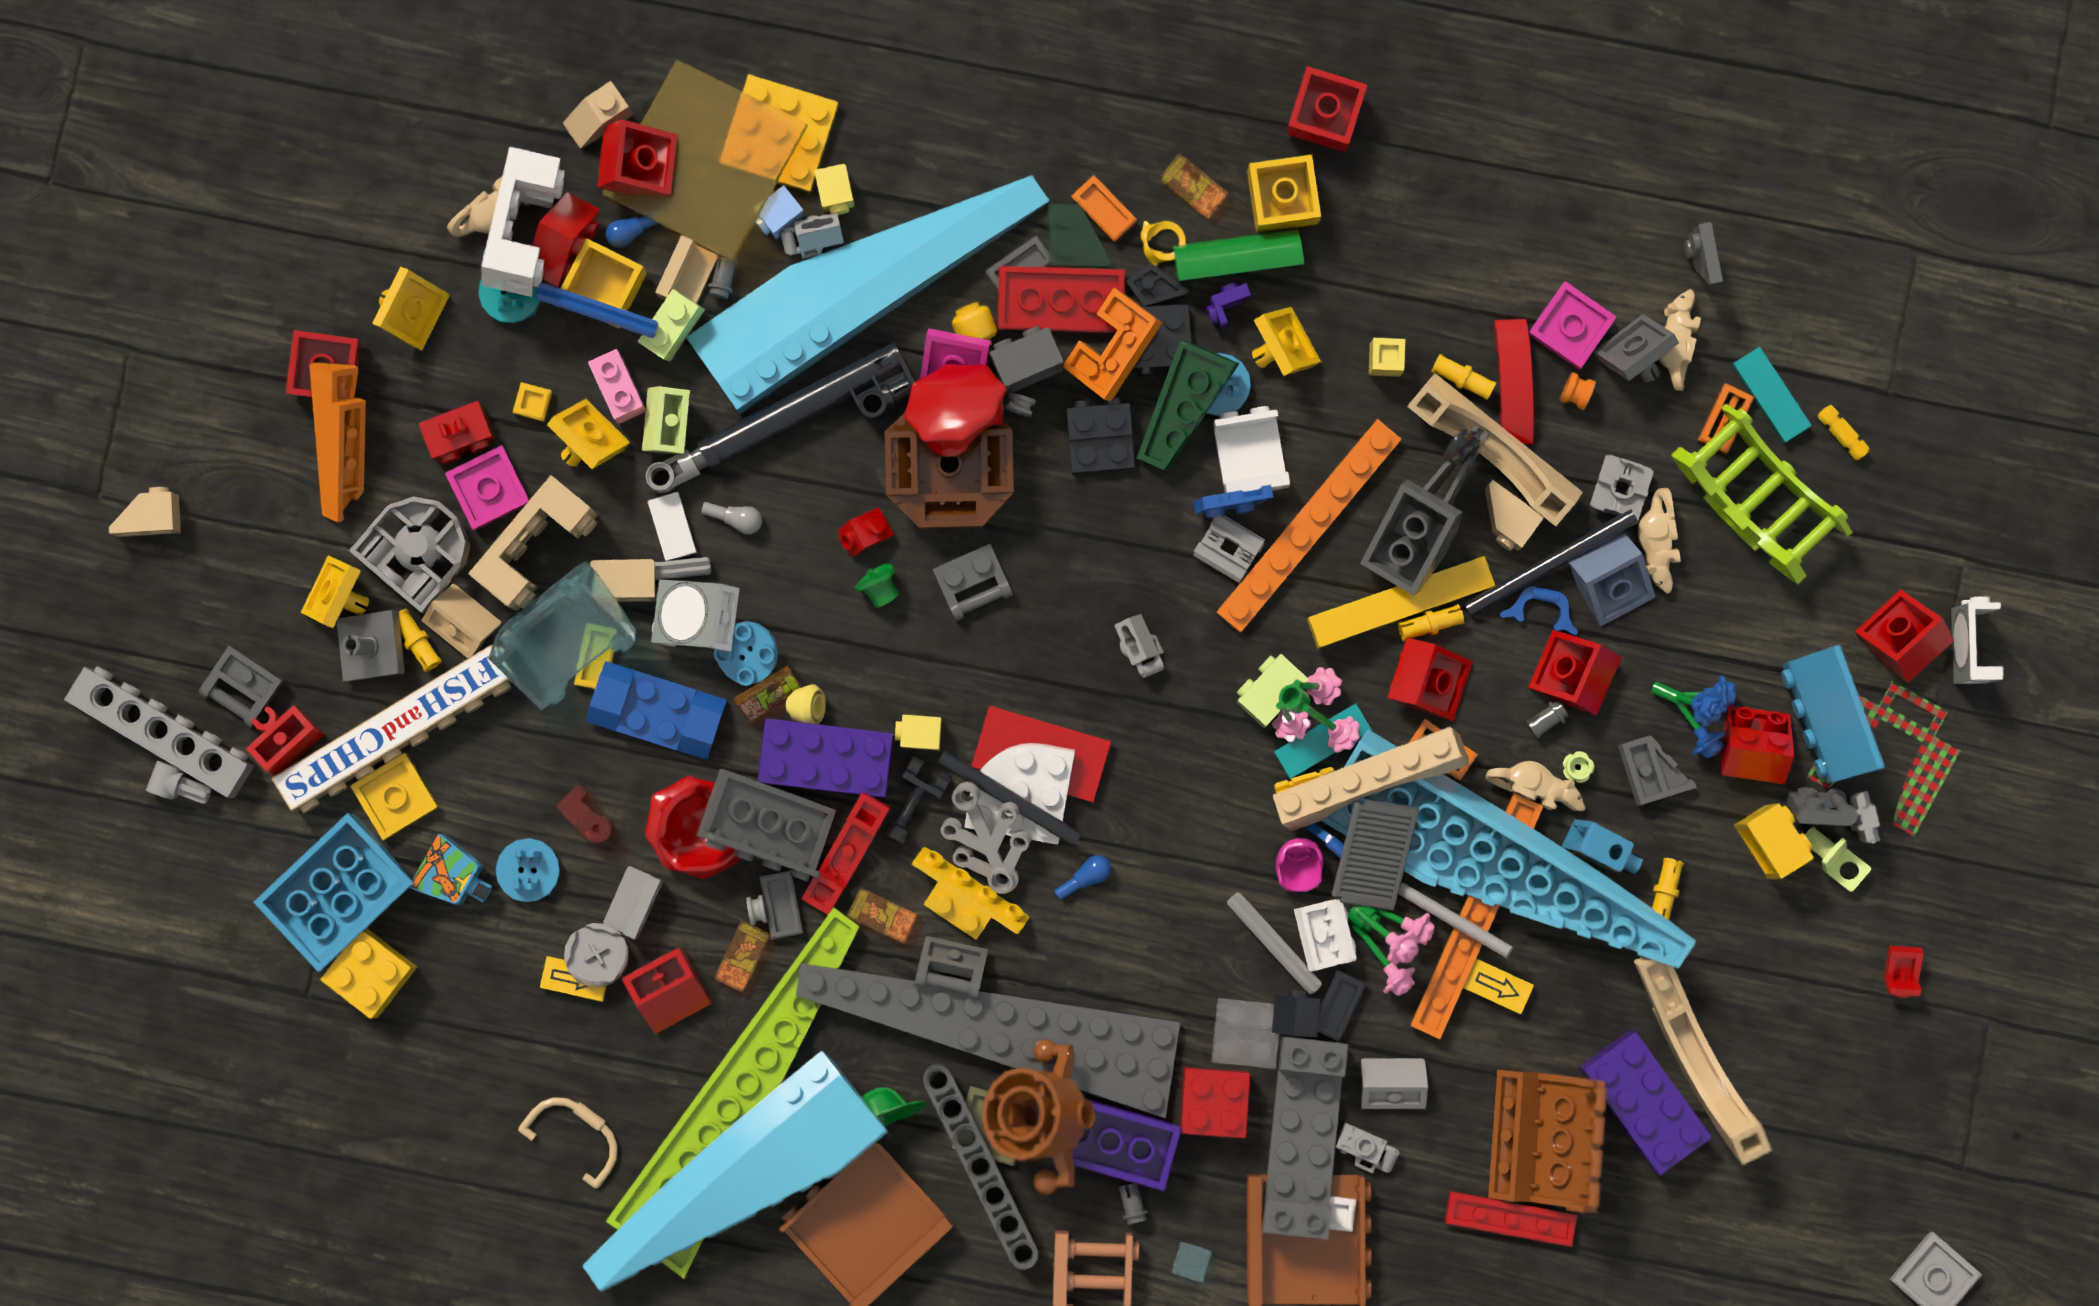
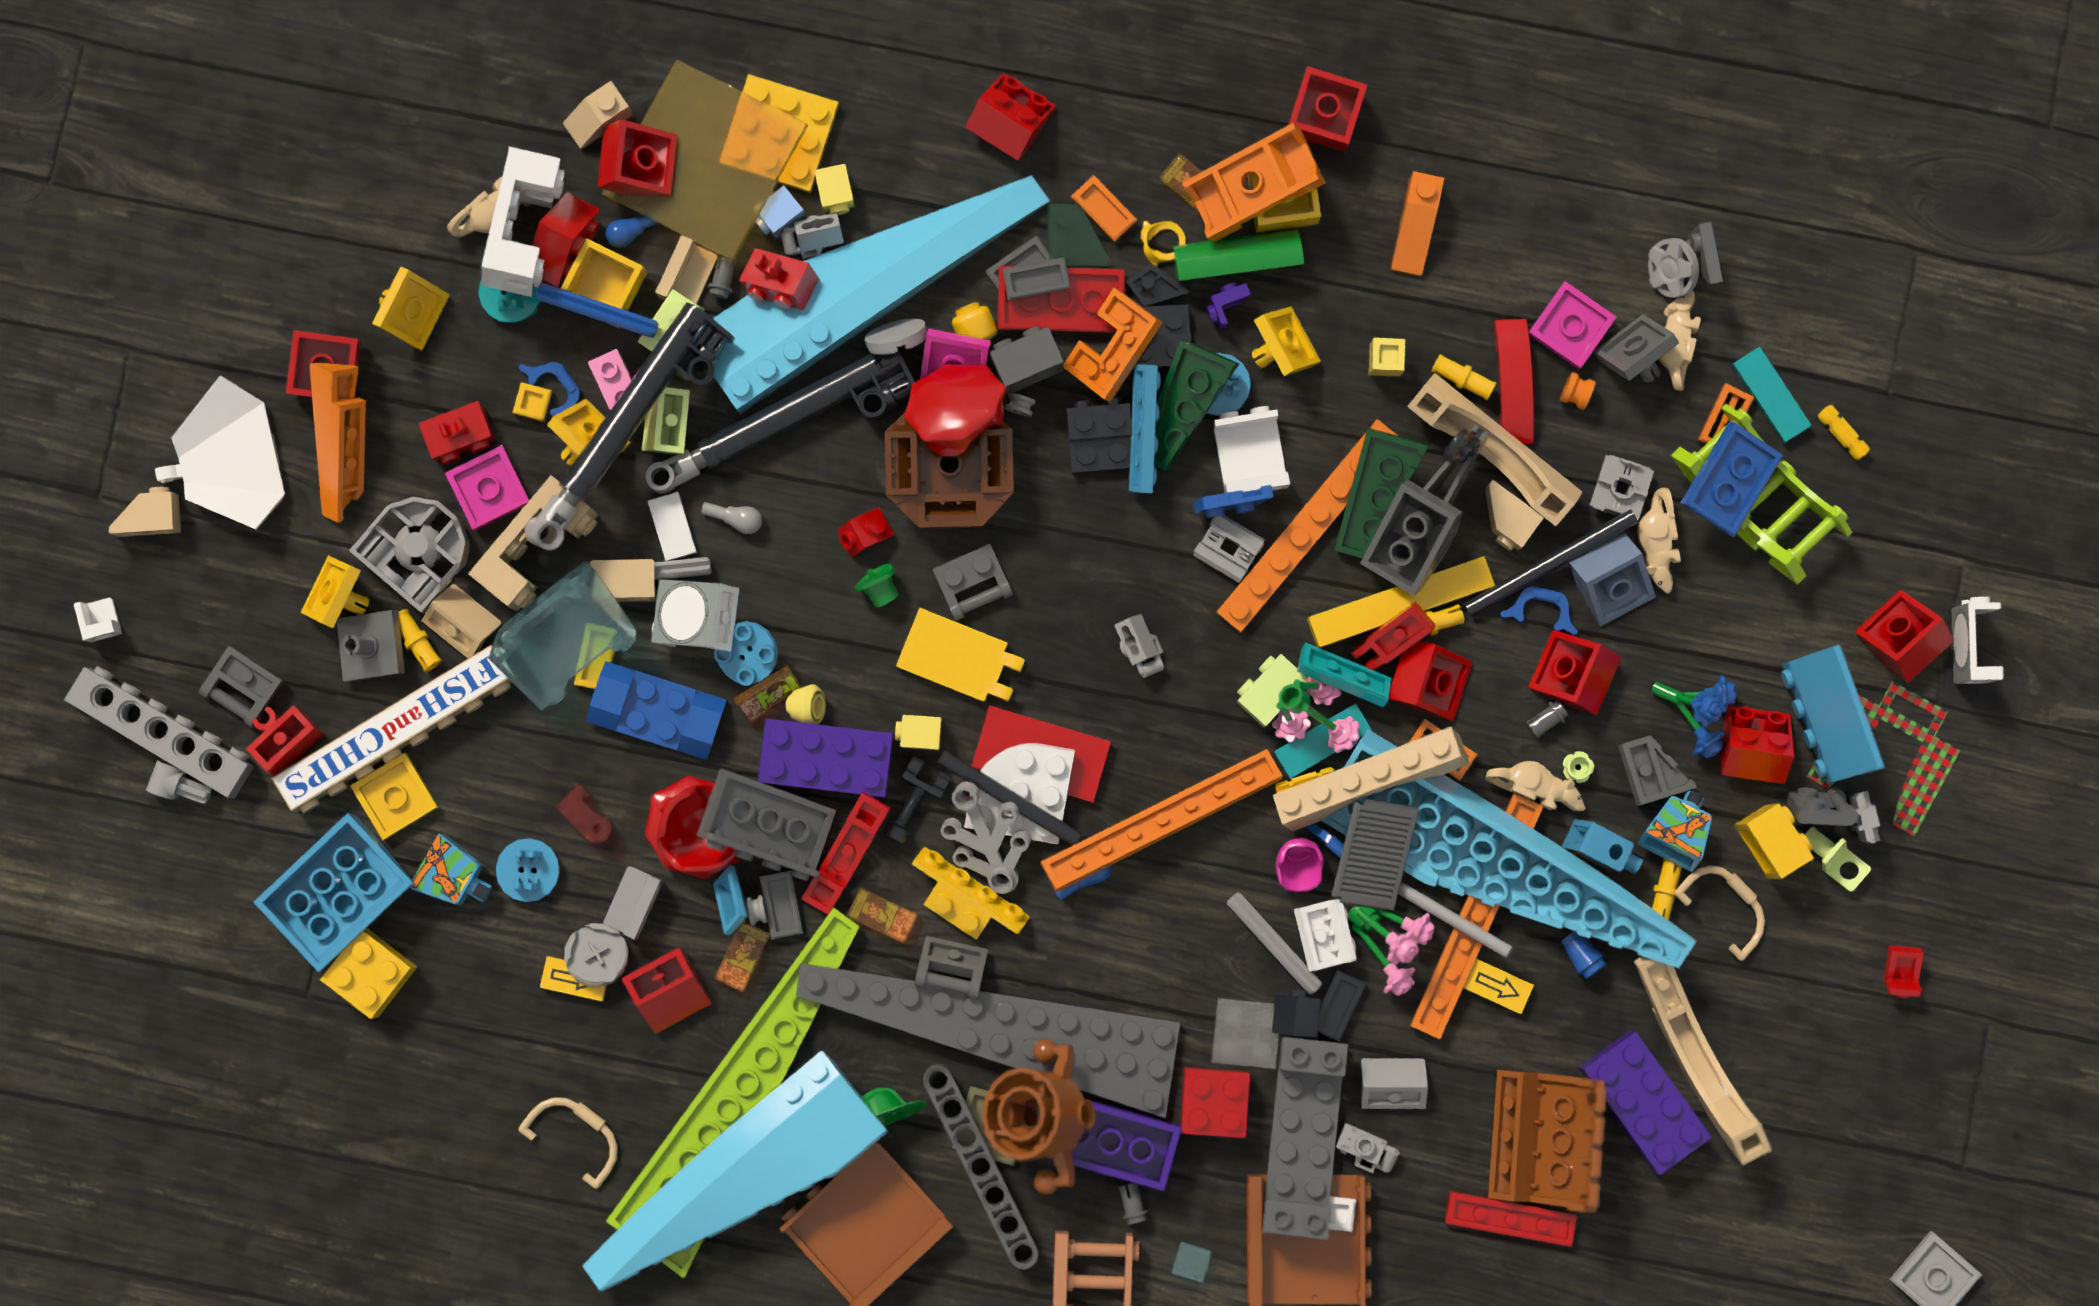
(97, 620): none -> white panel
(228, 456): none -> white panel
(562, 375): none -> blue helmet
(687, 340): none -> black piece
(730, 900): none -> dark azure slope
(778, 279): none -> red brick
(894, 334): none -> light grey tile
(957, 657): none -> yellow tile
(1010, 116): none -> red slope
(1036, 278): none -> dark grey tile
(1143, 438): none -> dark azure plate
(1161, 820): none -> orange plate
(1283, 170): none -> orange piece
(1344, 674): none -> teal tile
(1381, 469): none -> dark green wing
(1395, 636): none -> red hinge
(1417, 223): none -> orange slope
(1583, 955): none -> blue cone
(1671, 269): none -> light grey wheel
(1679, 831): none -> torso
(1731, 479): none -> blue tile
(1742, 890): none -> tan piece

